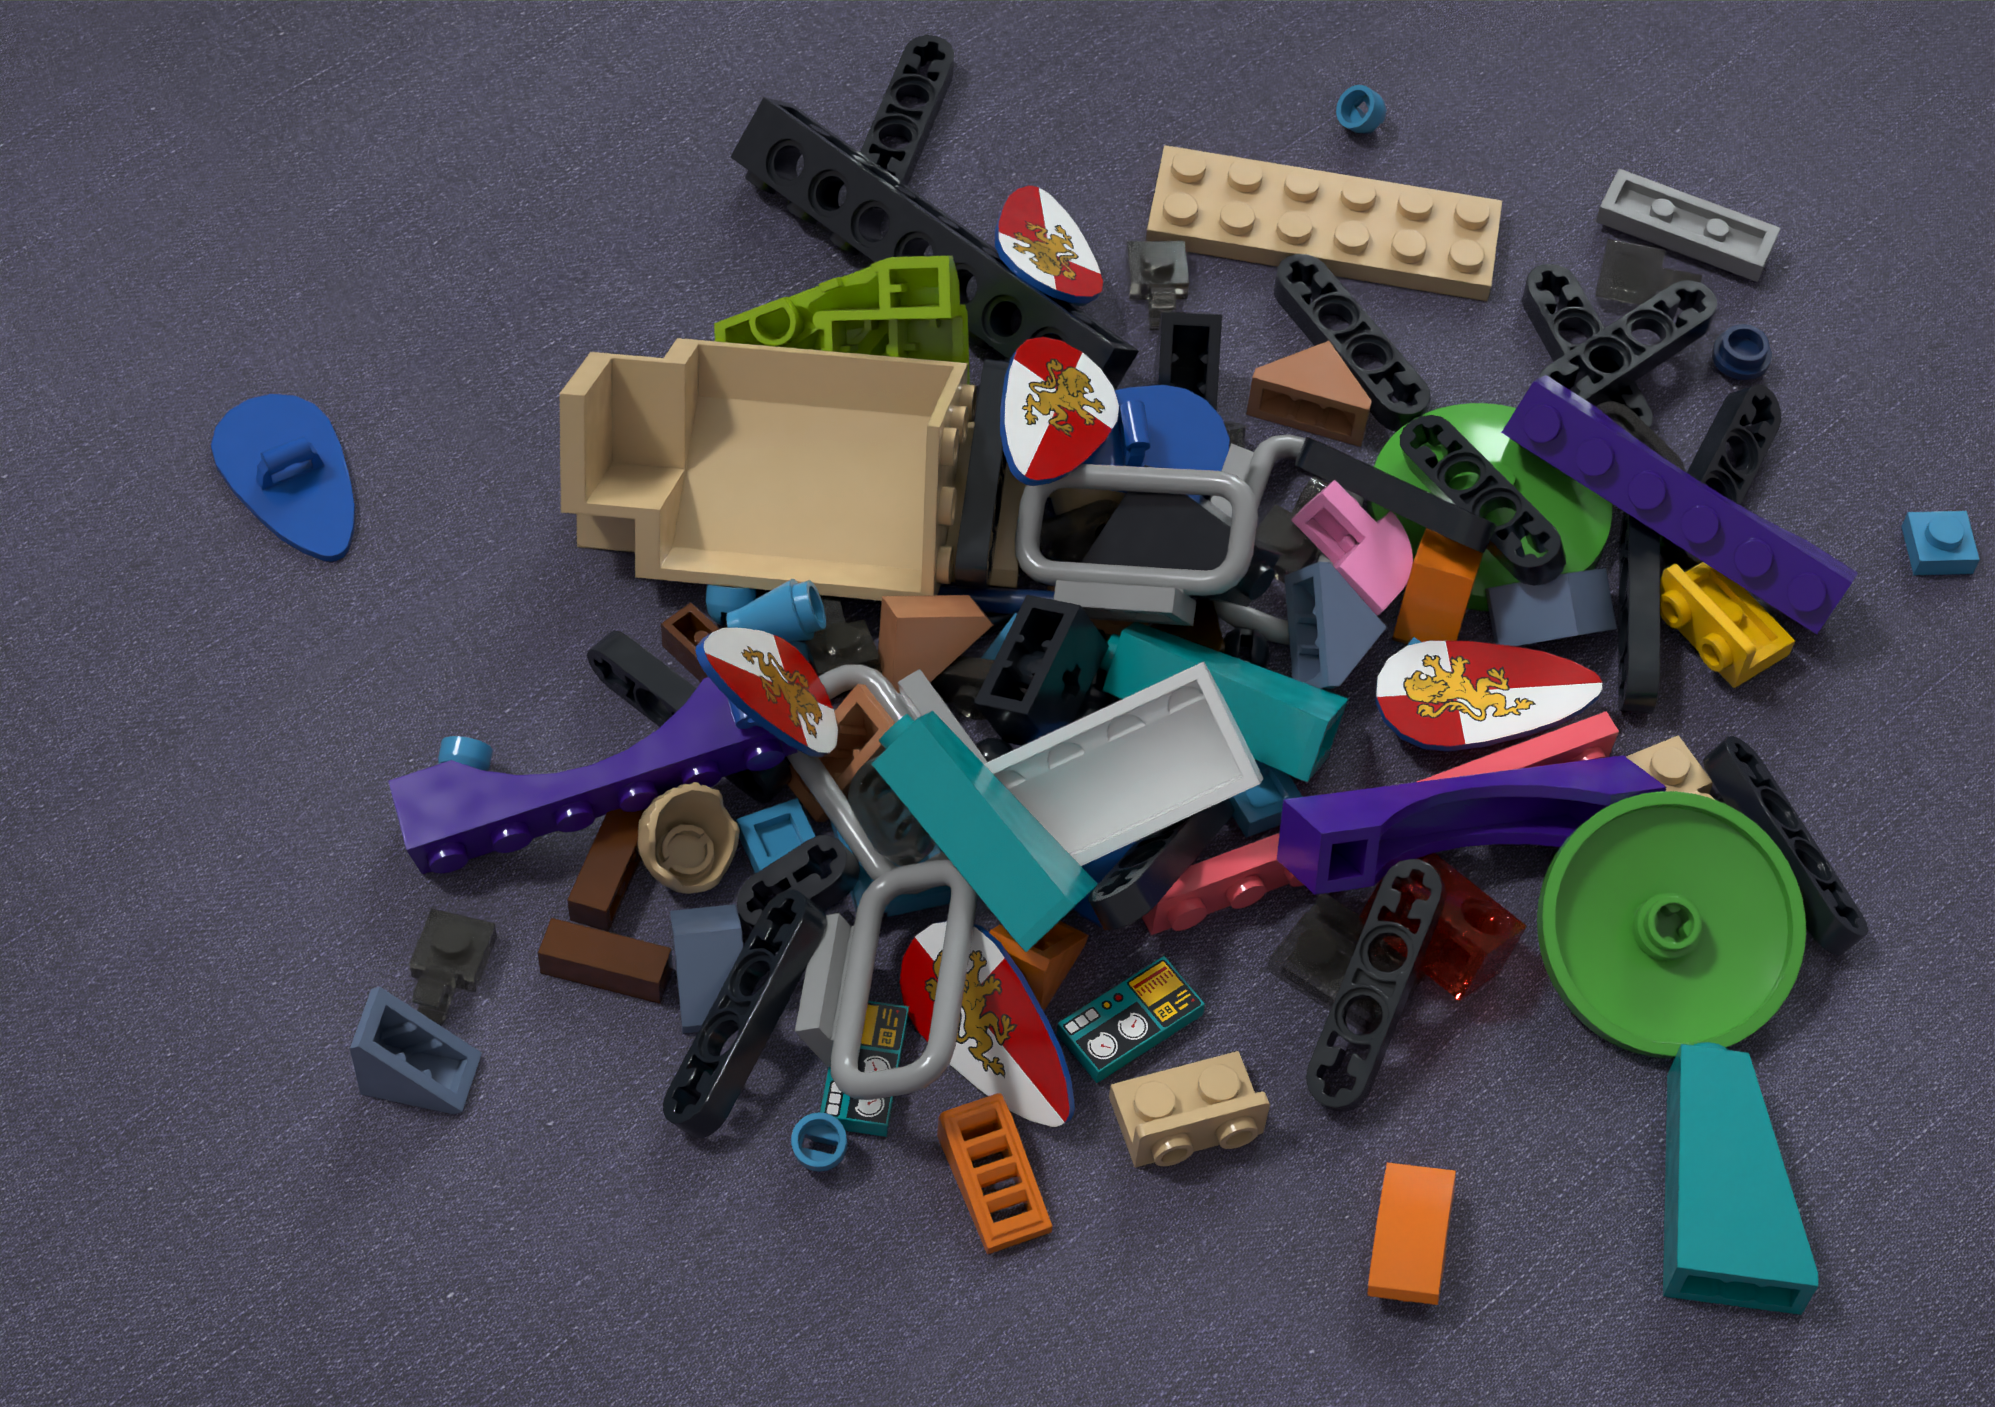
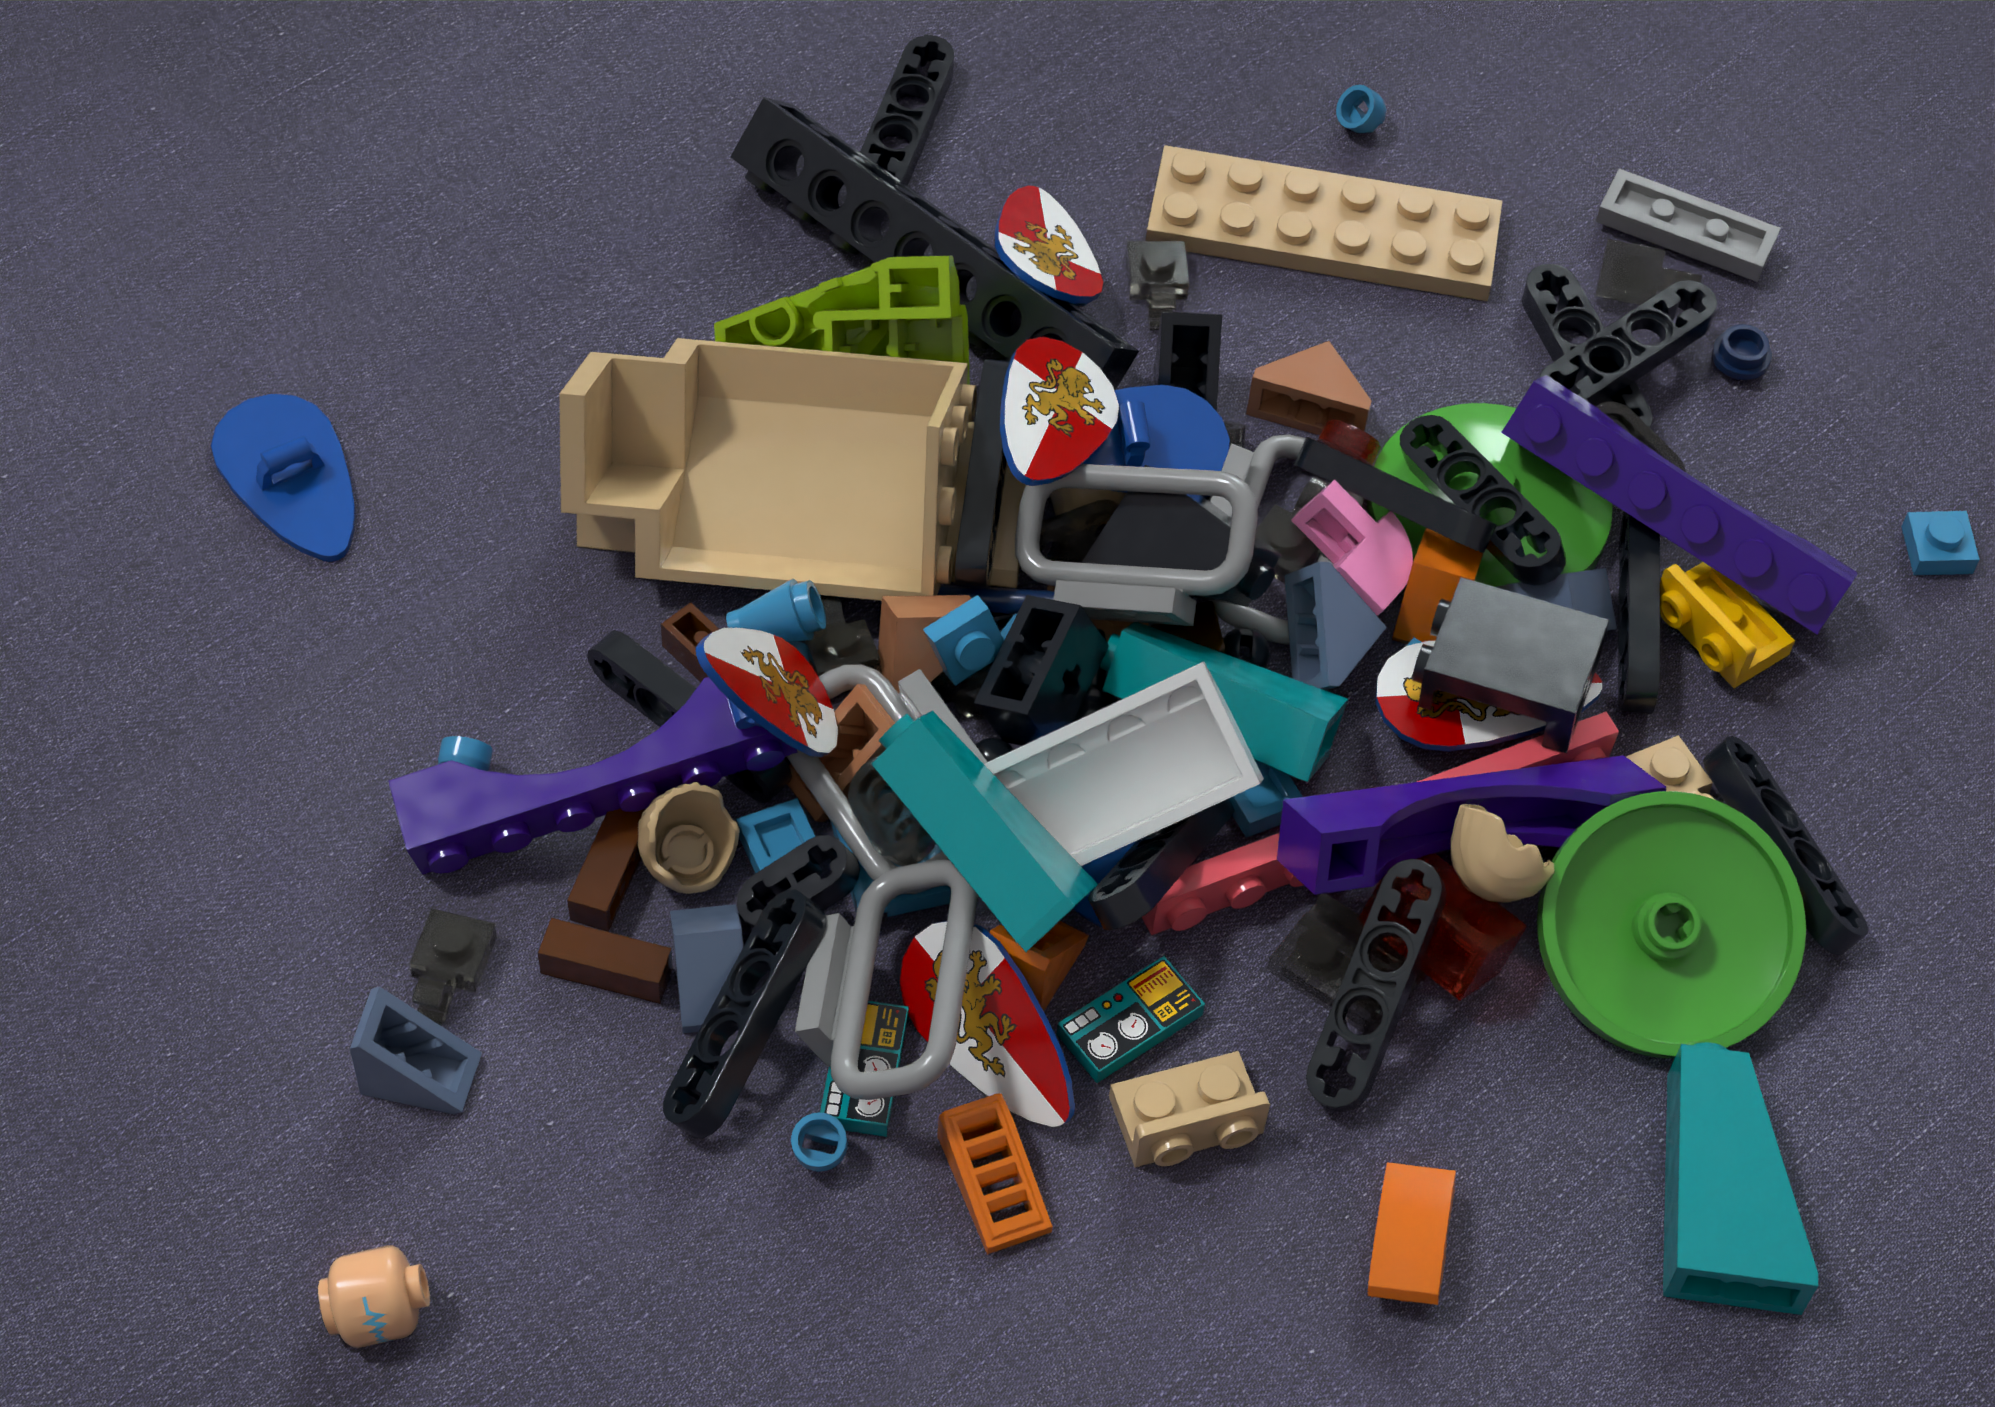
(373, 1296): none -> light nougat head
(726, 599): dark azure hinge -> none
(965, 640): none -> dark azure plate
(1350, 441): none -> clear red tile
(1359, 338): black beam -> none
(1492, 861): none -> tan hair
(1513, 656): none -> panel
(1750, 445): black beam -> none

